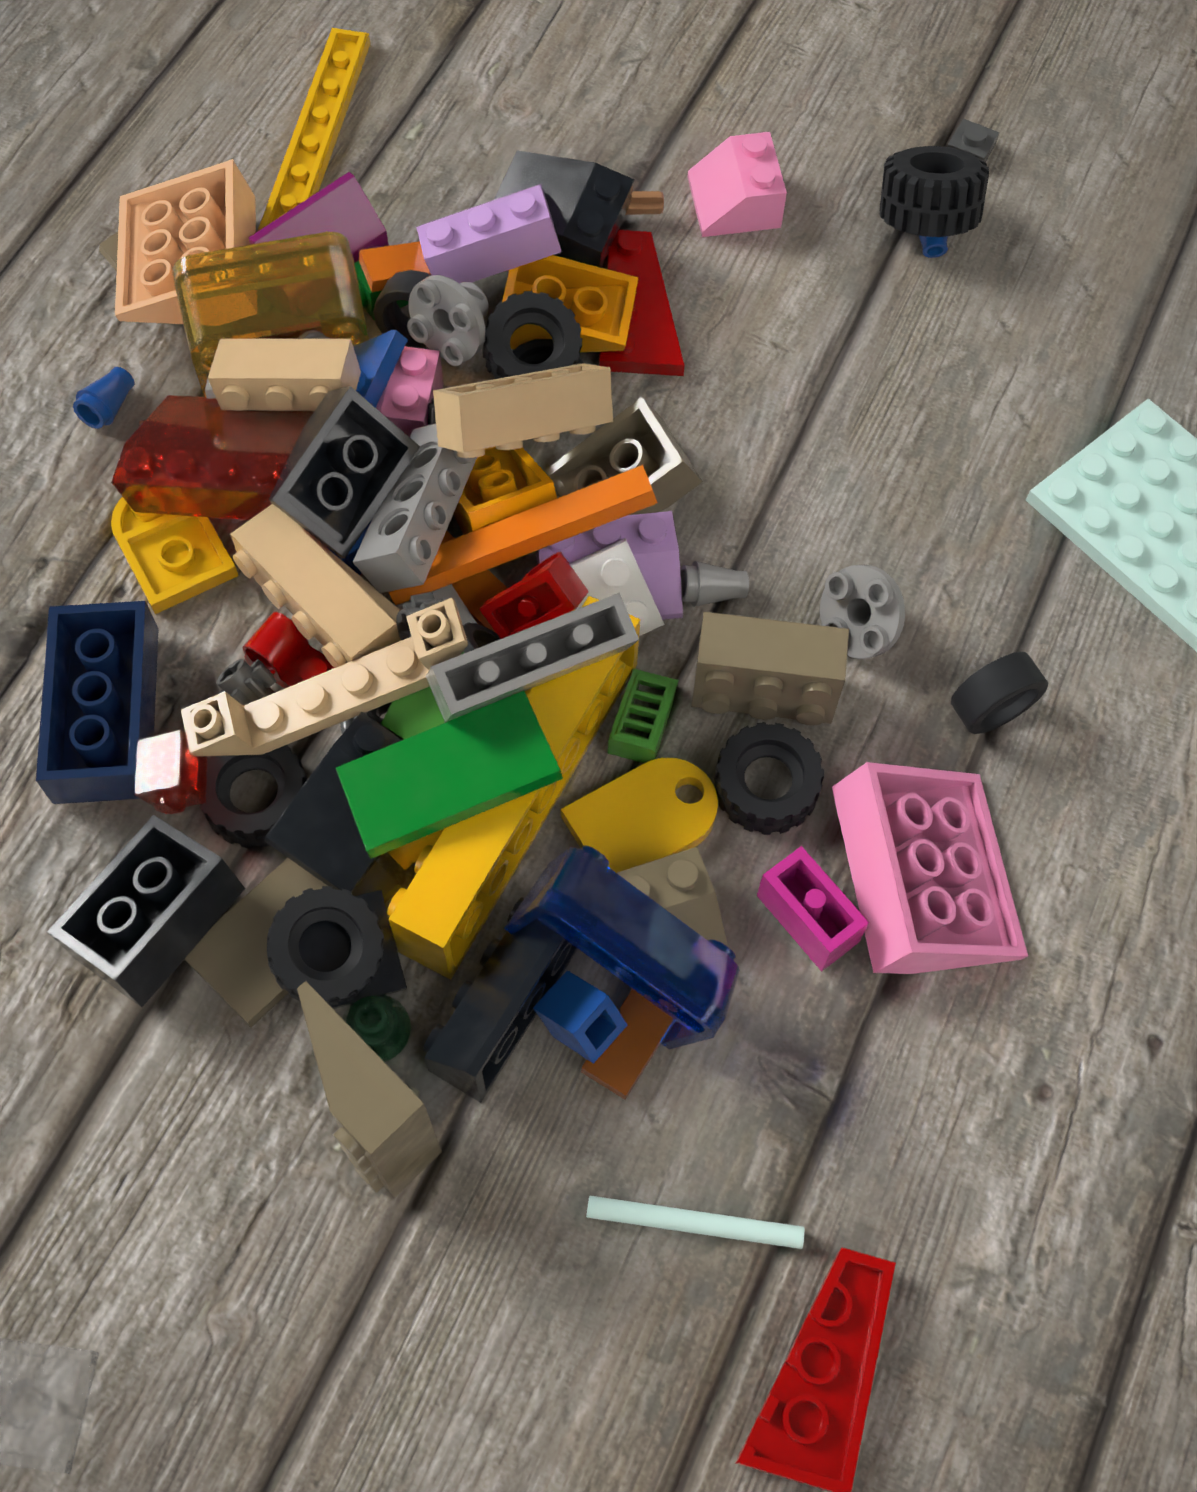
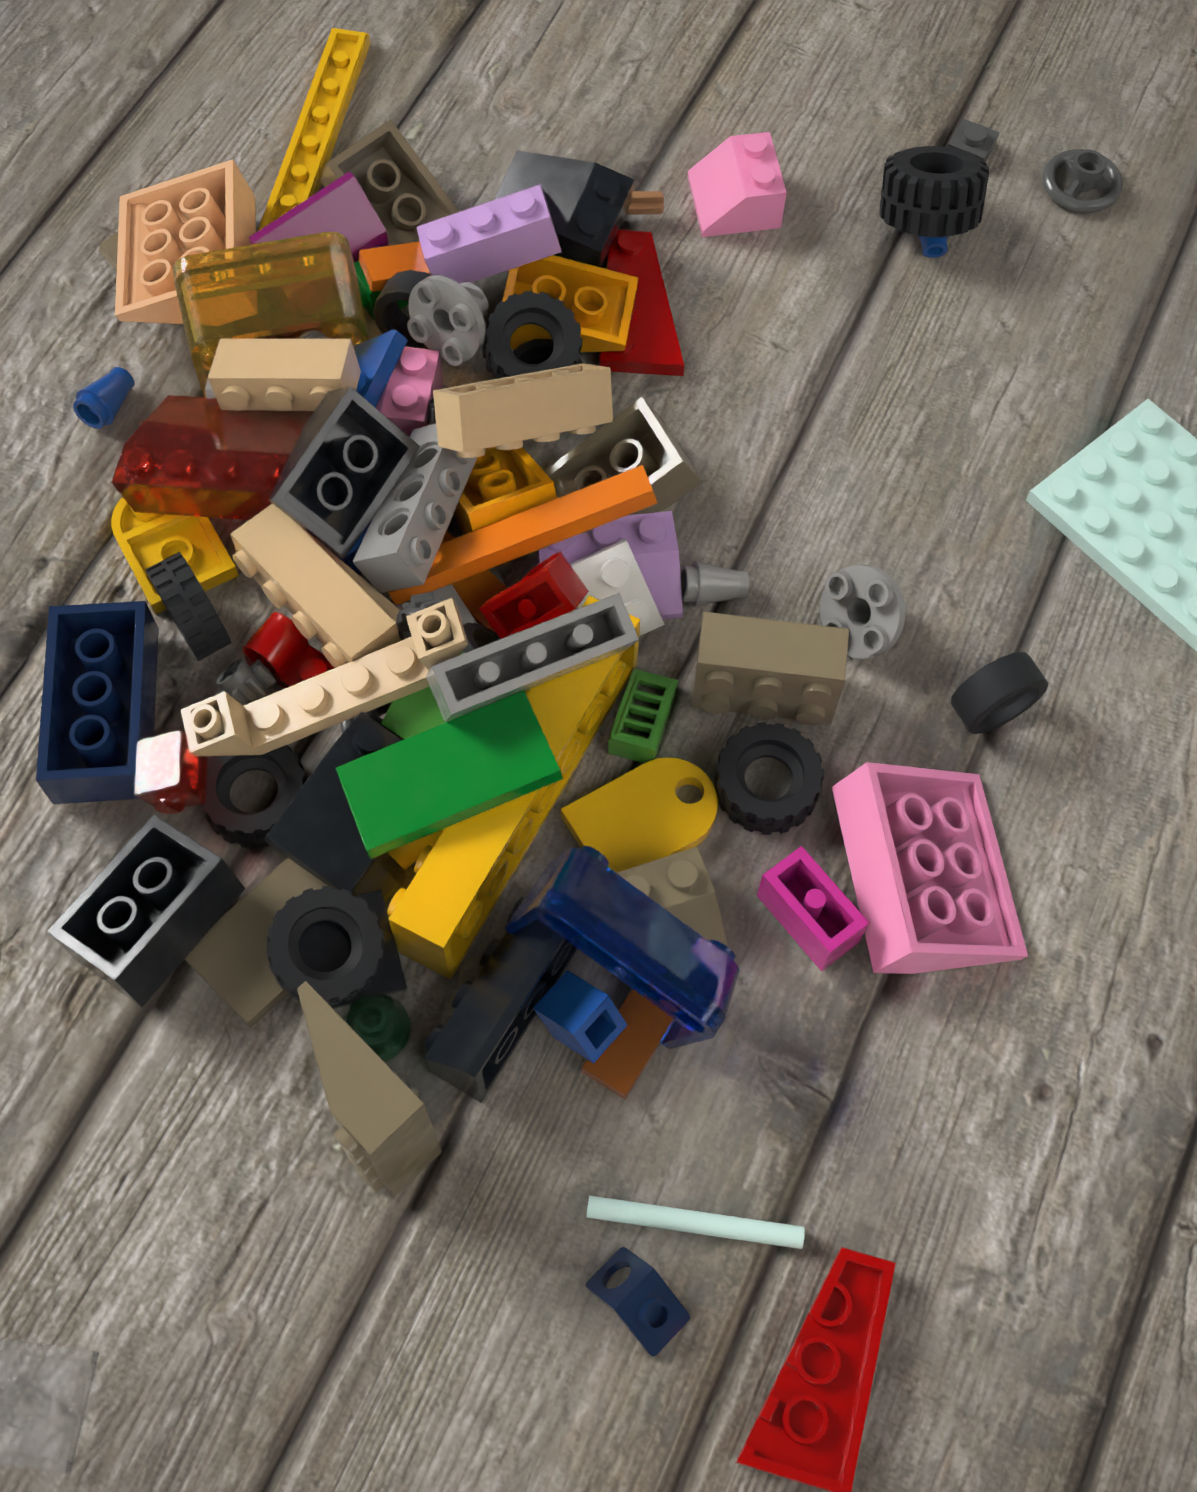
(188, 606): none -> black tyre
(393, 181): none -> dark tan slope
(640, 1301): none -> dark blue bracket
(1087, 172): none -> dark grey piece

